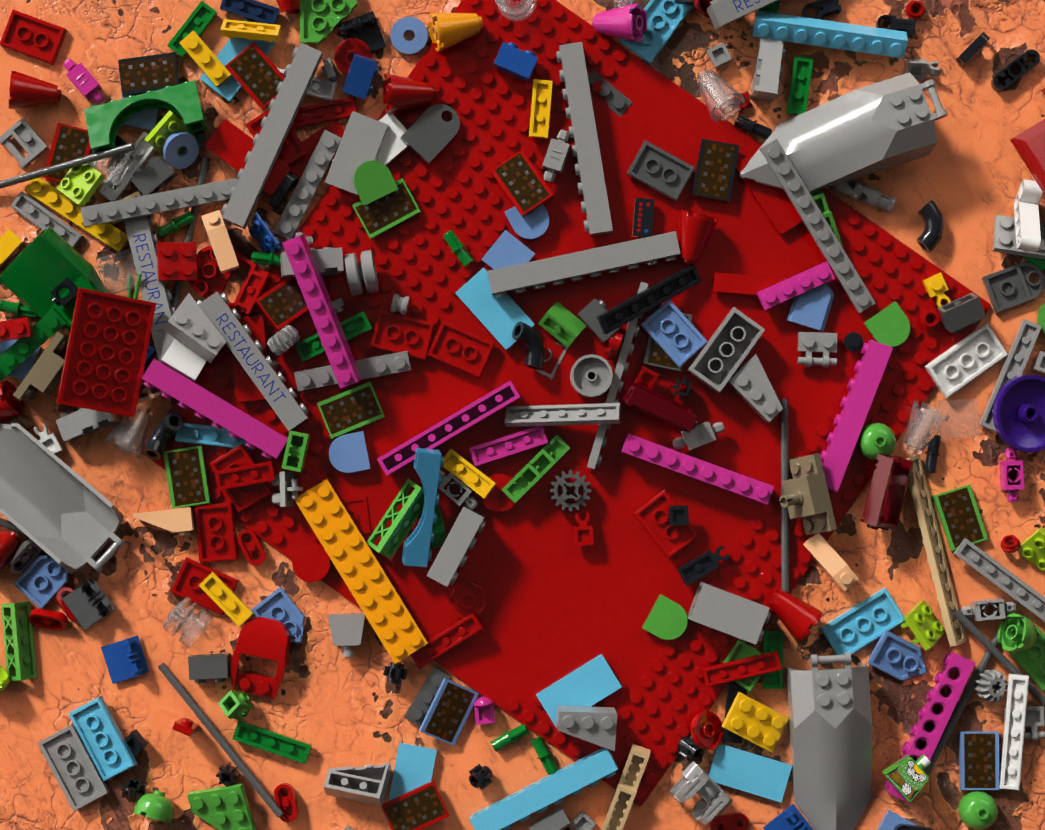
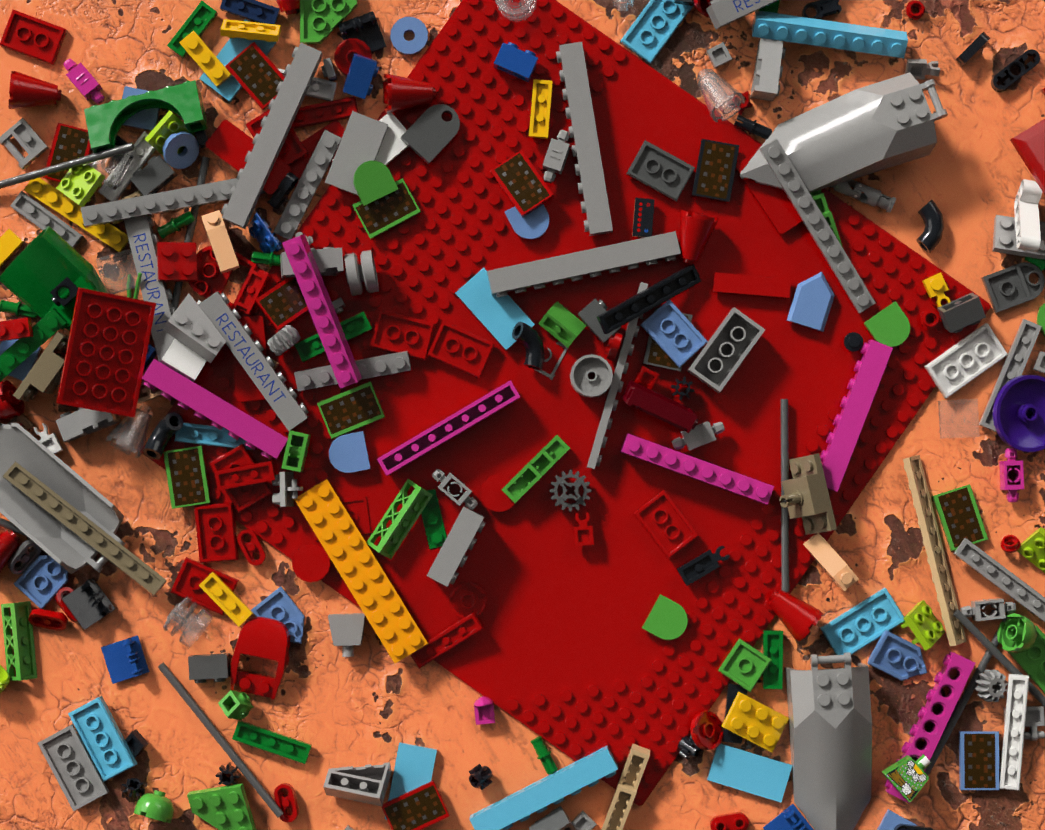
(84, 528): none -> dark tan plate
(148, 73): dark brown tile -> none
(173, 520): light nougat slope -> none
(185, 726): red plate -> none
(395, 672): black gear -> none
(400, 304): light grey wheel -> none
(417, 545): dark azure arch -> none
(423, 700): dark grey plate -> none
(448, 711): tile -> none
(453, 28): light orange cone -> none
(458, 248): green axle -> none
(468, 474): yellow plate -> none
(507, 252): medium blue tile -> none
(508, 445): dark pink plate -> none
(509, 737): green axle -> none
(563, 414): light grey plate -> none
(580, 687): medium azure tile -> none
(589, 724): light grey wedge -> none
(614, 98): dark grey plate -> none
(622, 22): dark pink cone -> none
(678, 515): black plate -> none
(712, 799): light grey piece -> none
(729, 613): light grey brick -> none
(741, 668): red tile -> none
(755, 389): light grey wedge -> none
(795, 285): dark pink plate -> none
(799, 86): green plate -> none
(817, 342): light grey plate -> none
(876, 439): bright green cylinder -> none
(887, 492): dark red door -> none
(899, 24): black piece -> none
(923, 426): clear cone -> none
(932, 455): black axle -> none
(978, 810): bright green cylinder -> none

